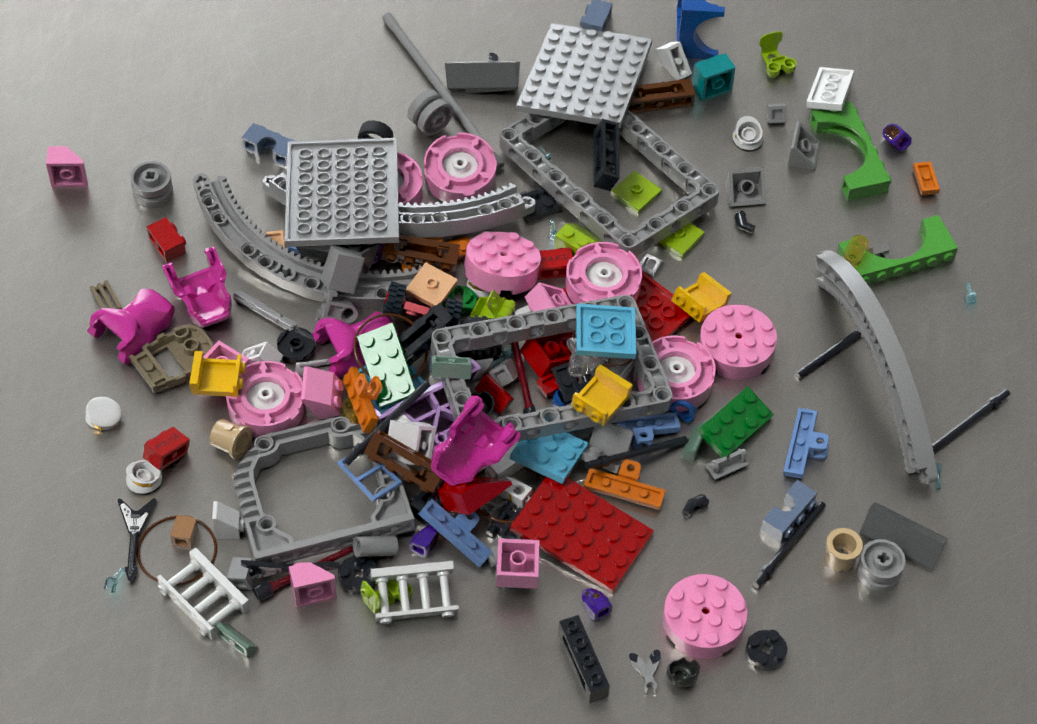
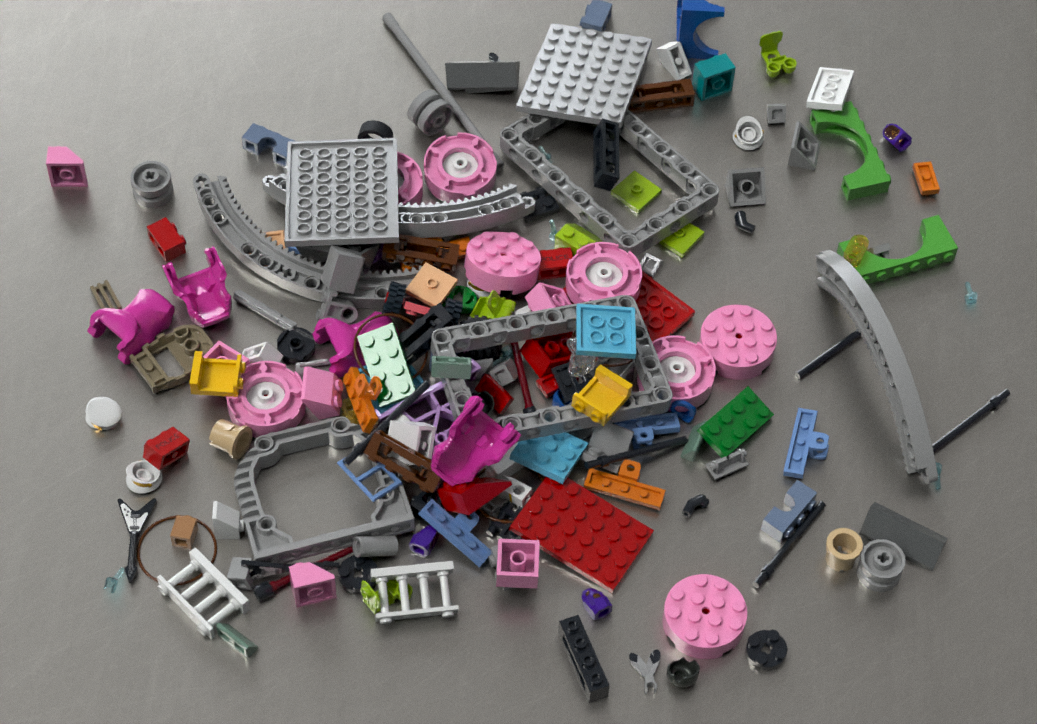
(701, 297): yellow panel -> none

